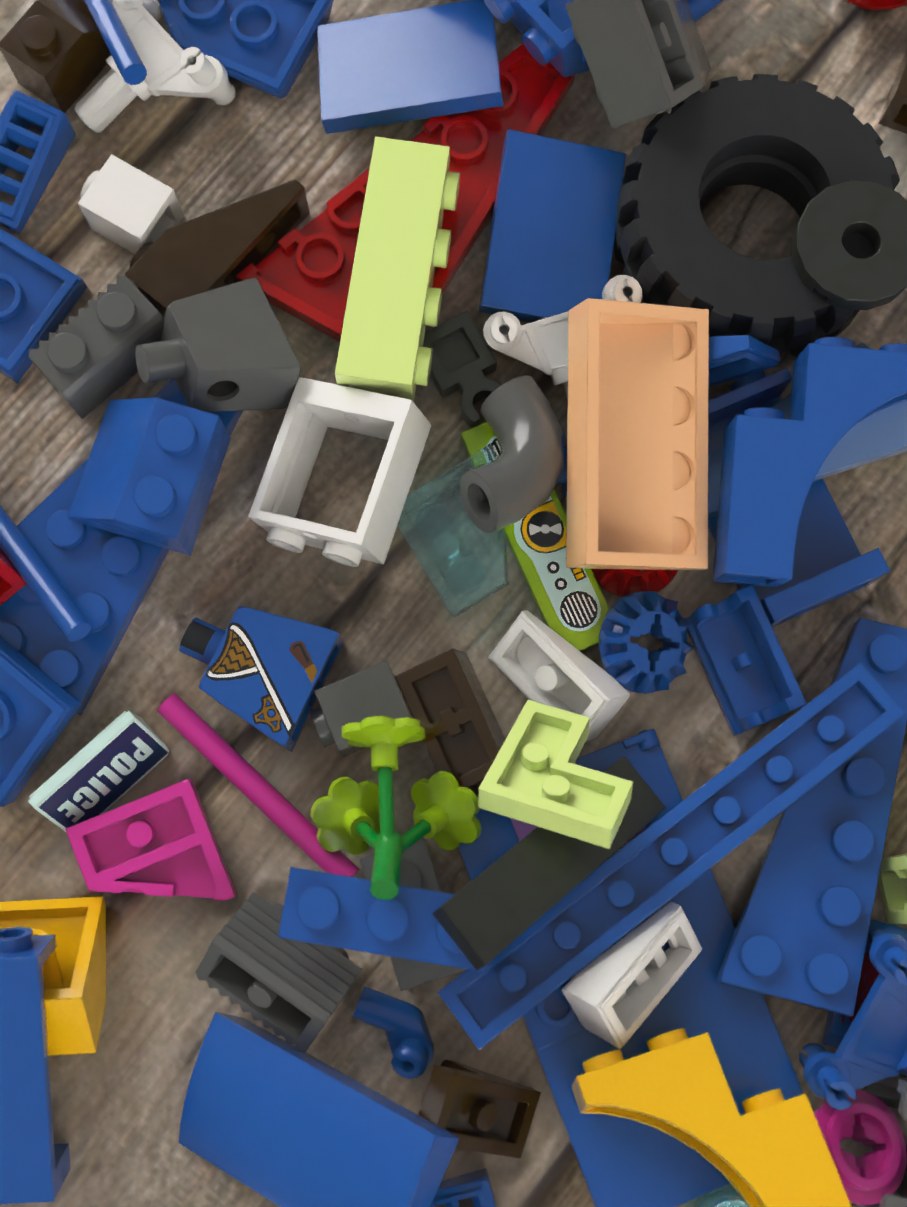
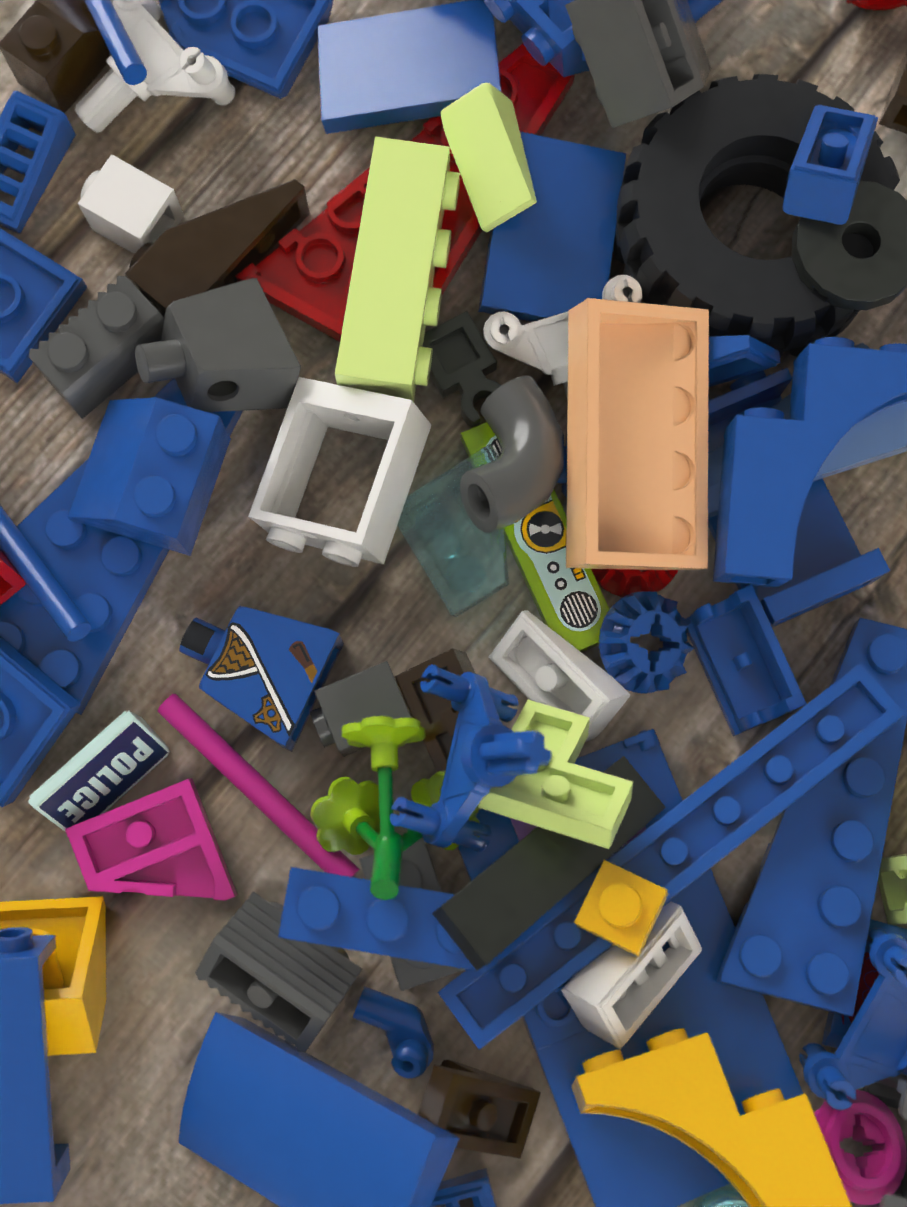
(480, 758): none -> blue axle
(489, 154): none -> yellowish green slope
(621, 908): none -> yellow plate
(829, 164): none -> blue slope

